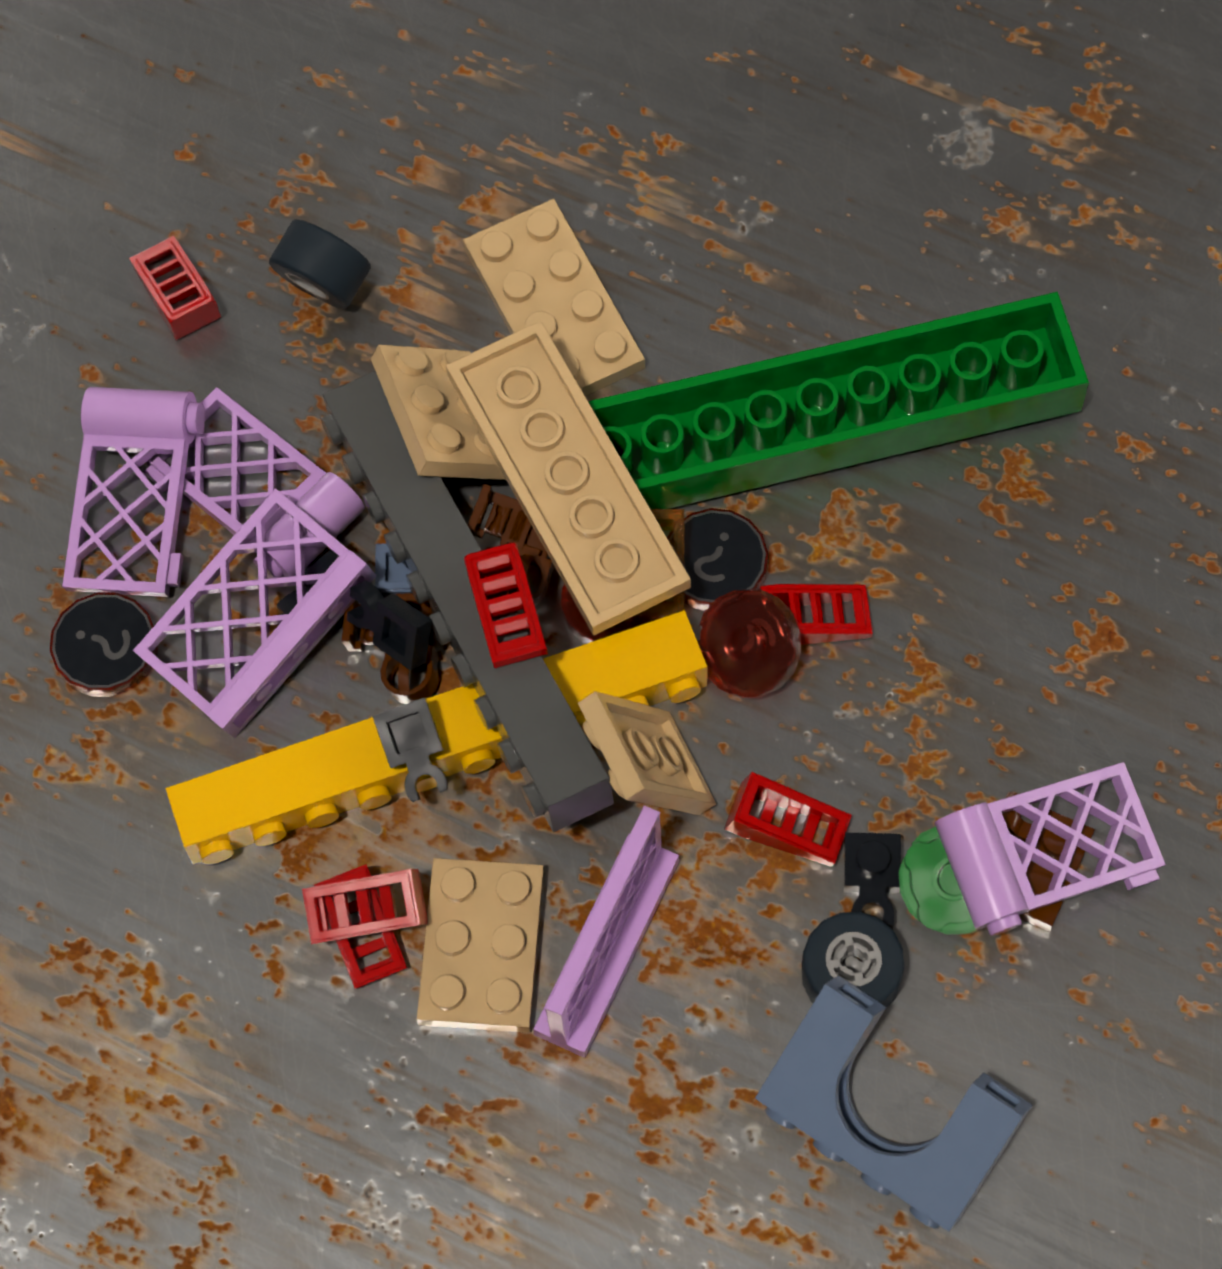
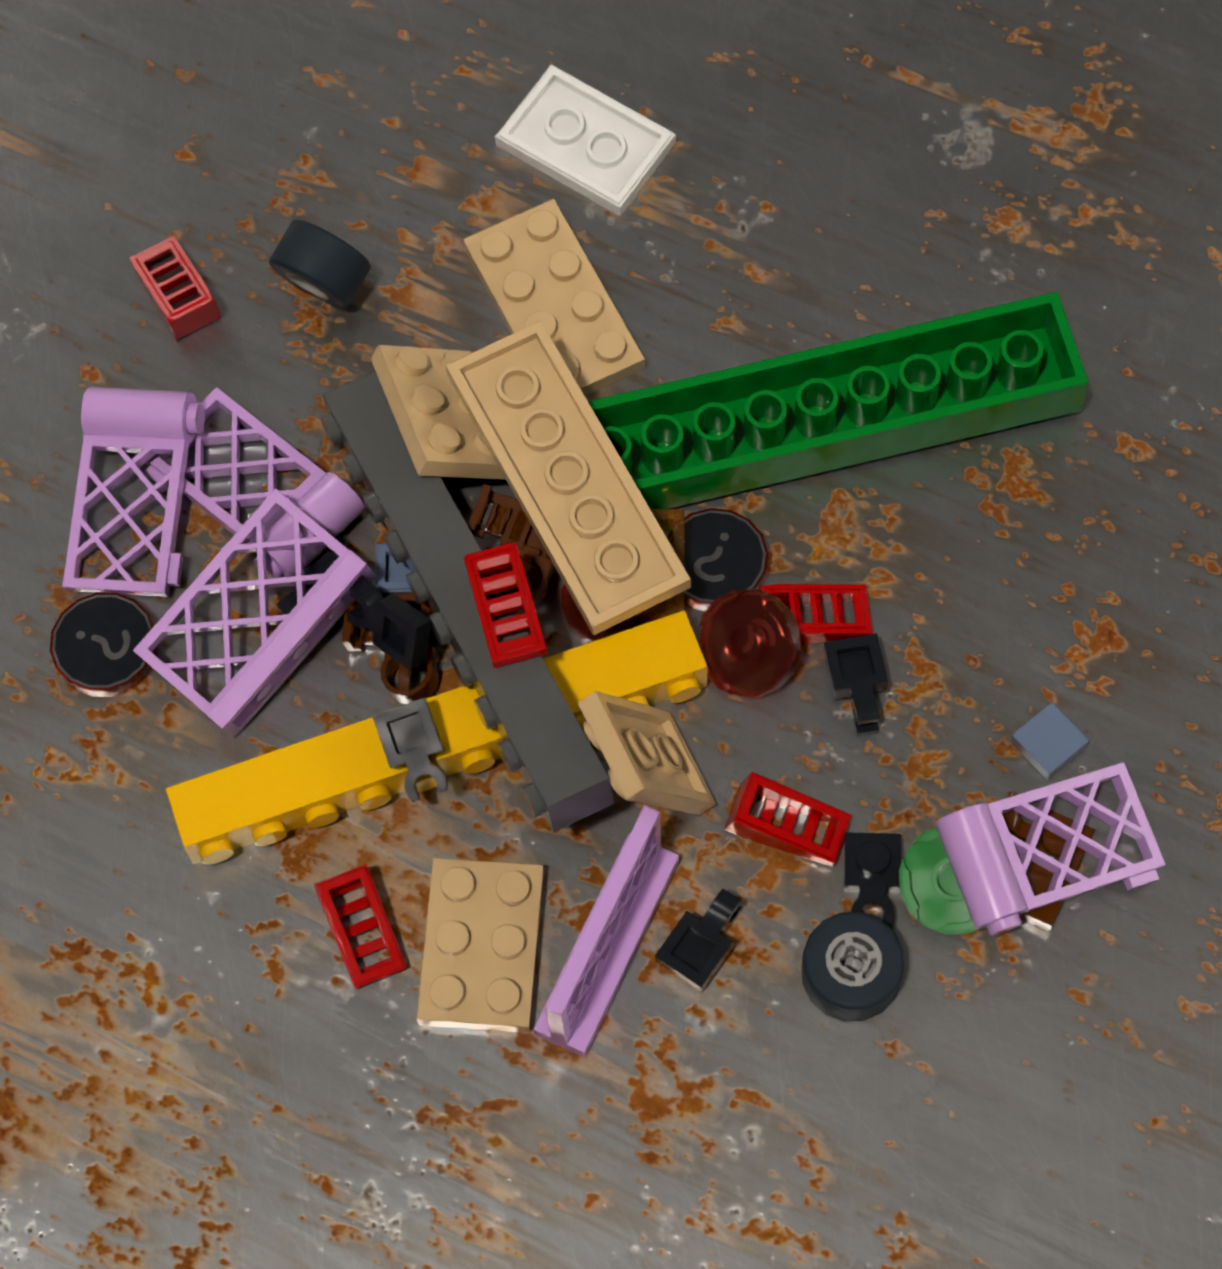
(413, 900): slope -> none
(585, 140): none -> white tile
(697, 946): none -> black plate
(813, 1093): sand blue arch -> none
(857, 672): none -> black plate
(1049, 741): none -> sand blue tile

